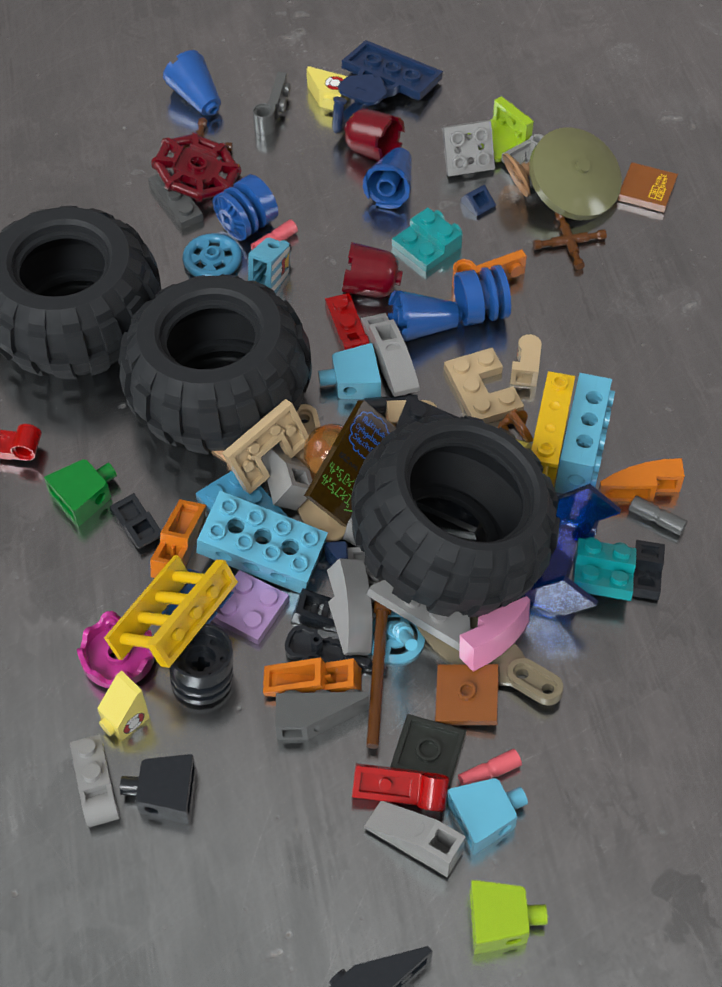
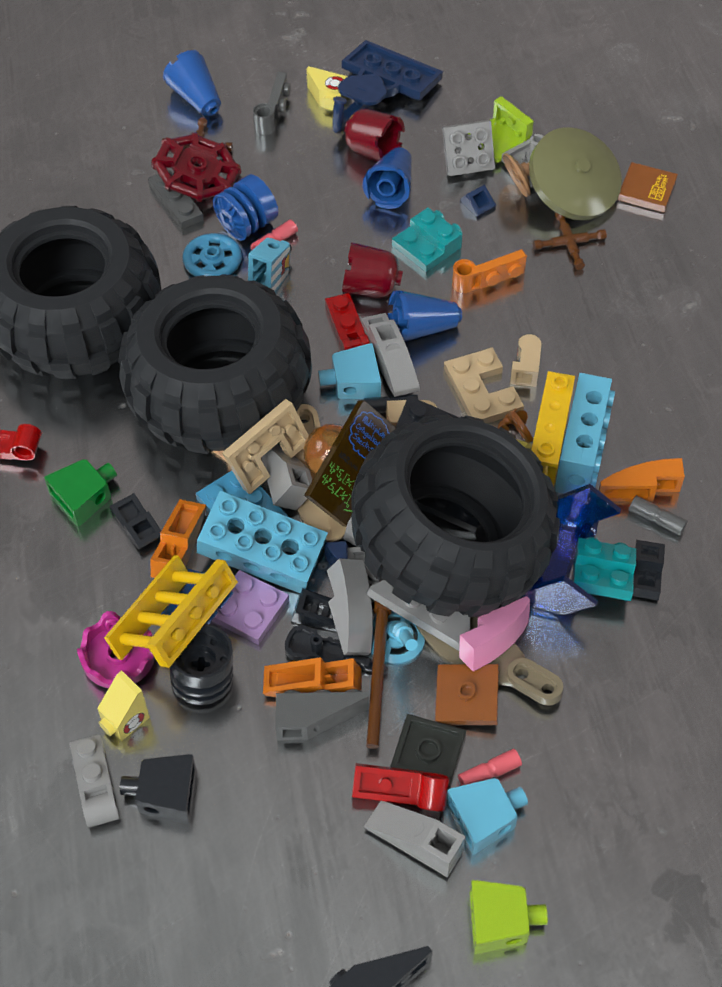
(482, 294): blue wheel -> none

